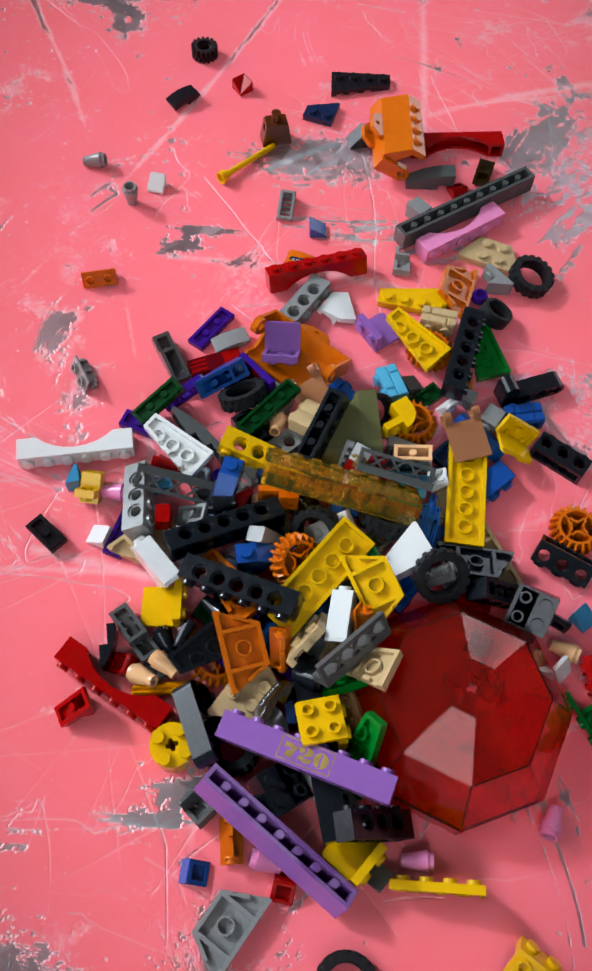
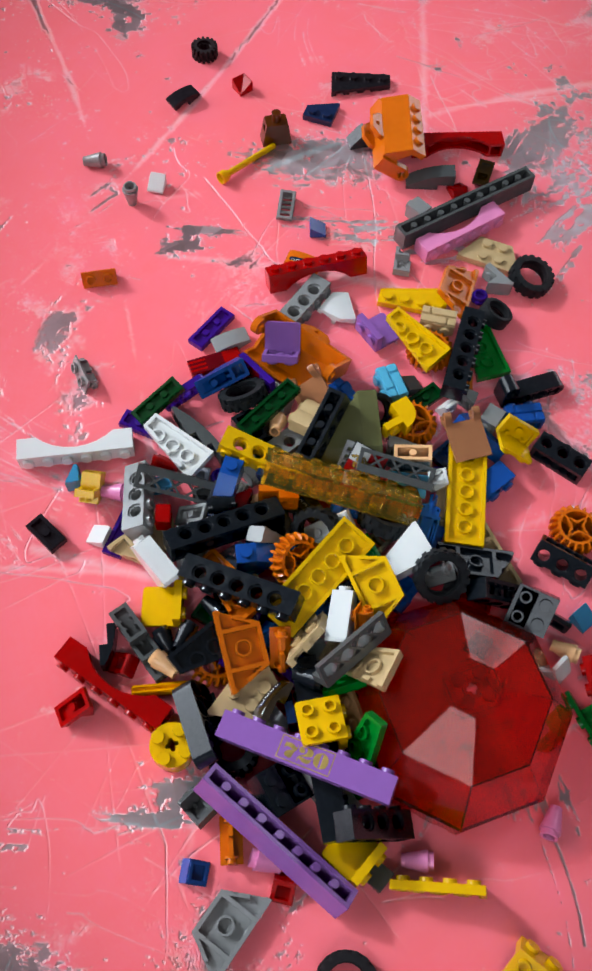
(141, 675): light nougat cone -> none
(170, 356): dark grey slope -> none

